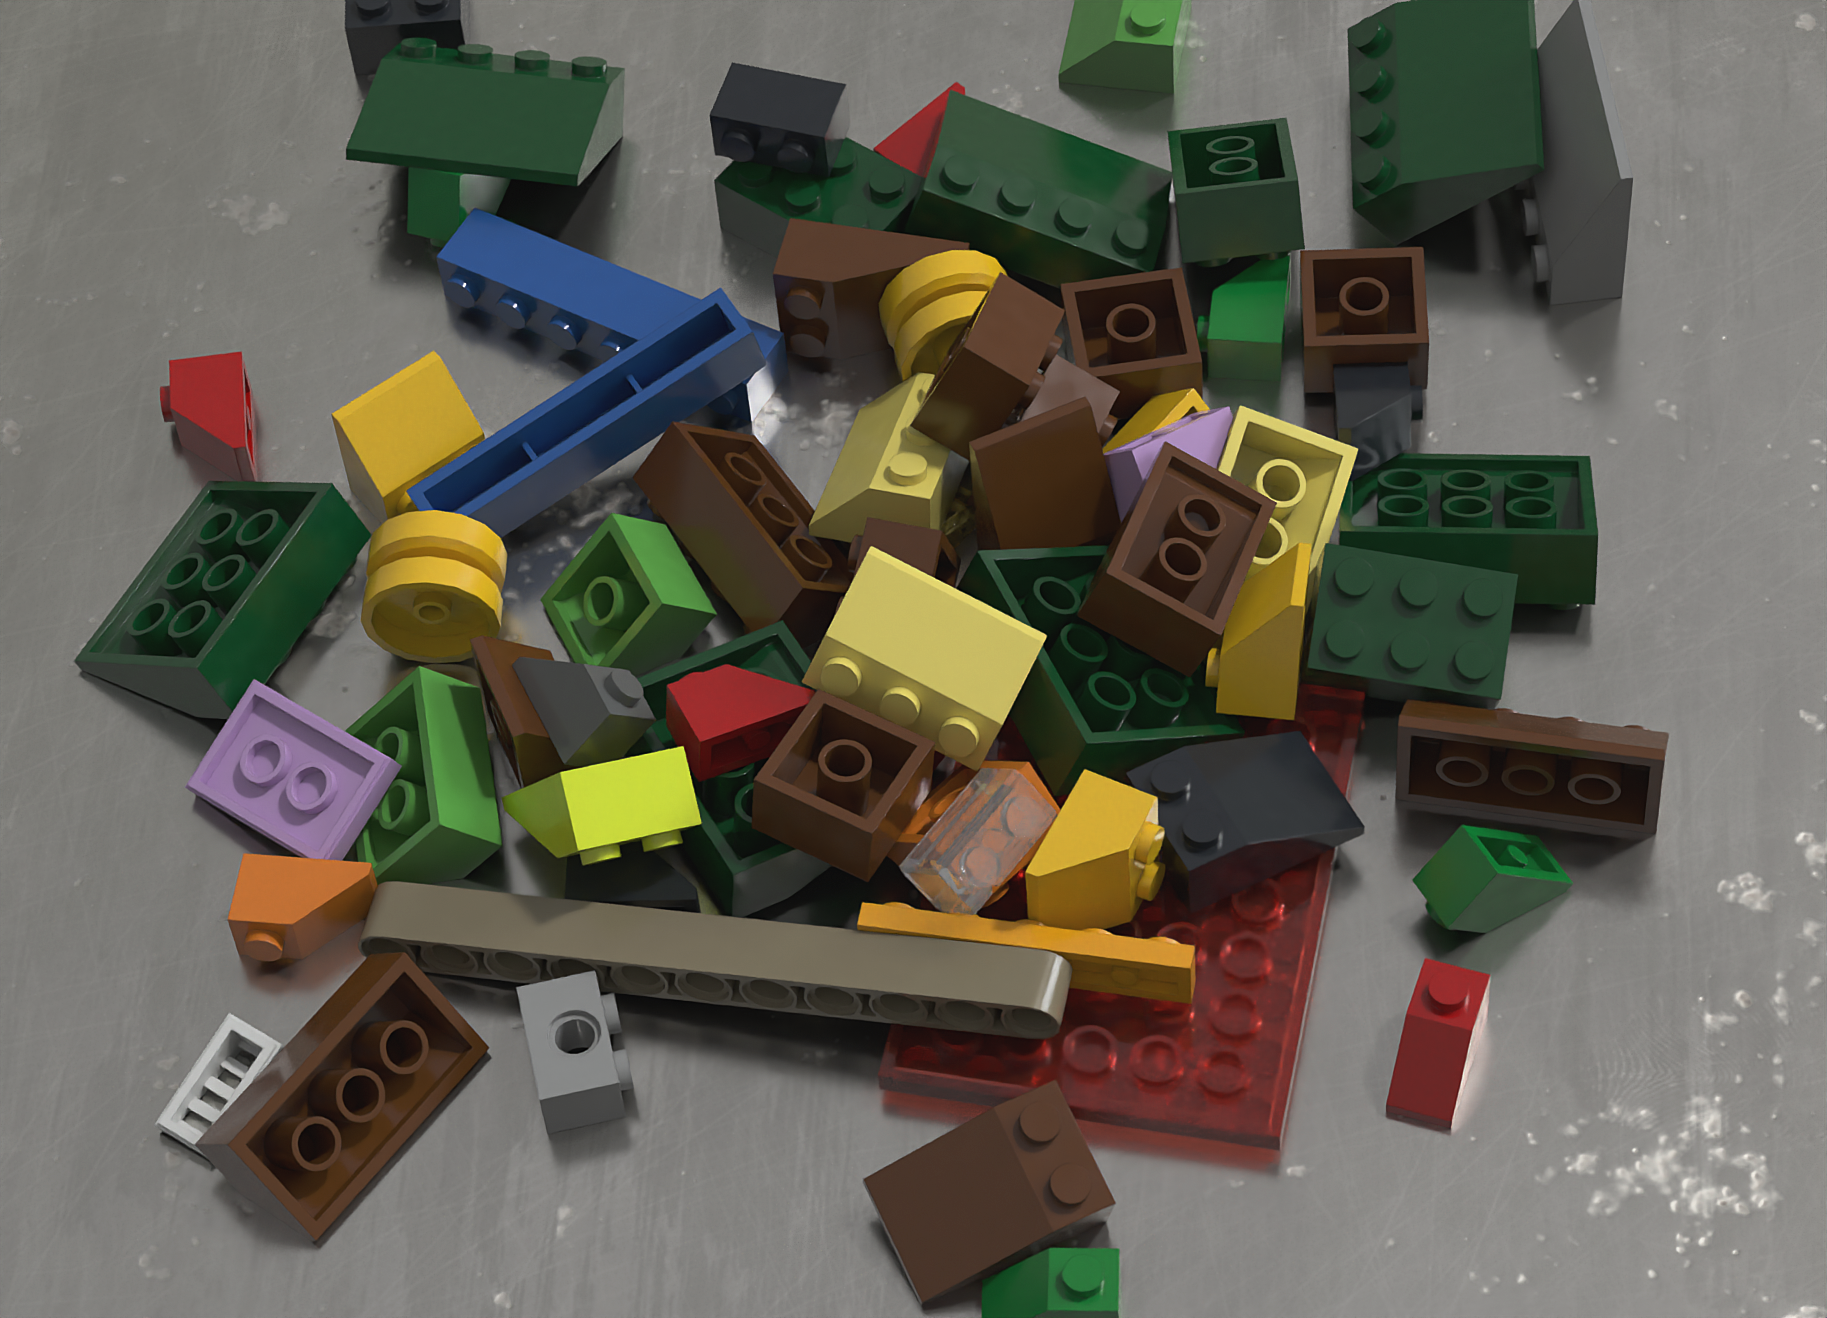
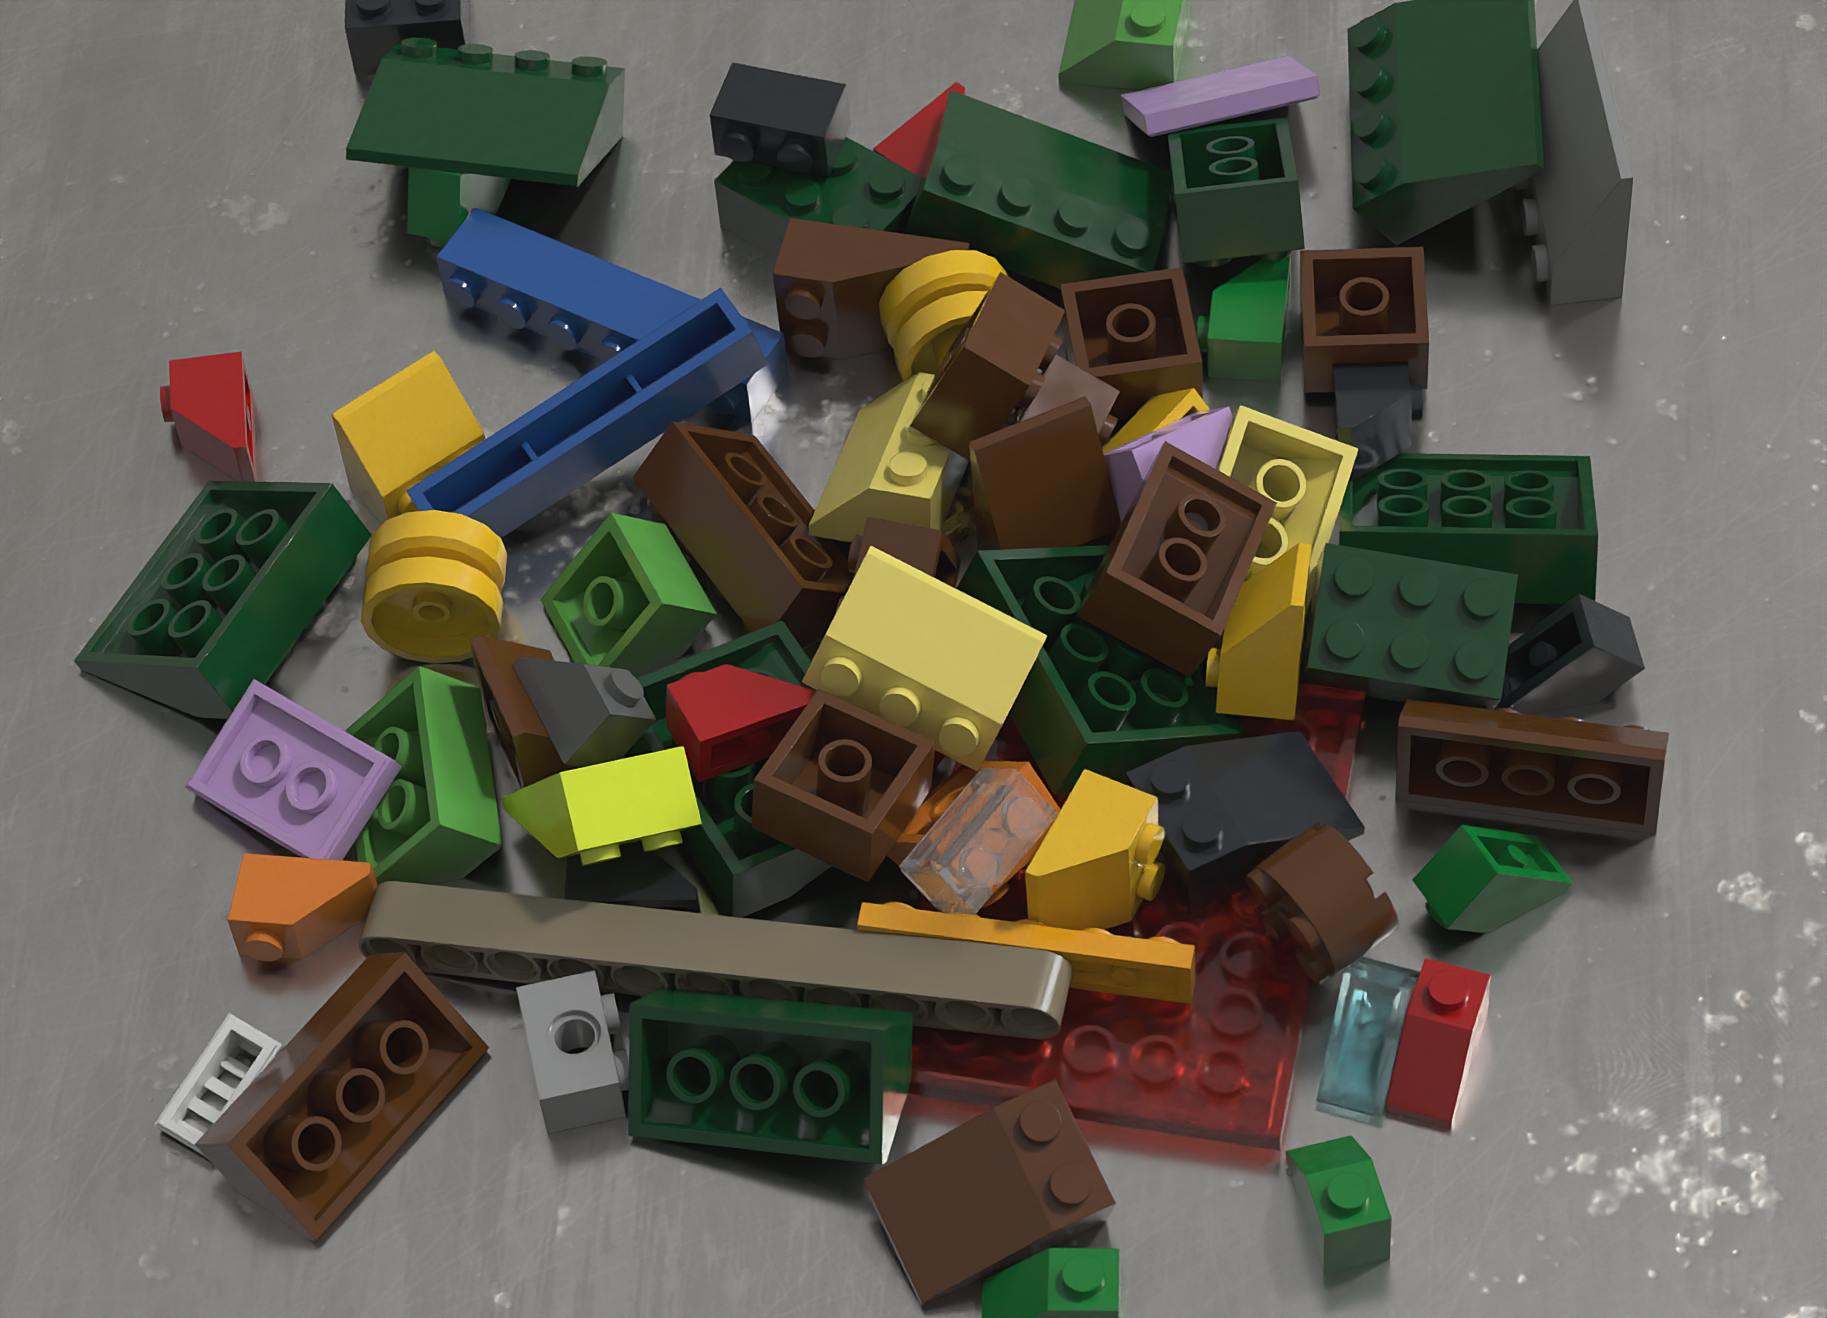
(768, 1074): none -> dark green slope
(1220, 96): none -> lavender tile
(1321, 901): none -> reddish brown brick
(1341, 1203): none -> green slope
(1366, 1036): none -> clear light blue slope
(1570, 658): none -> black slope

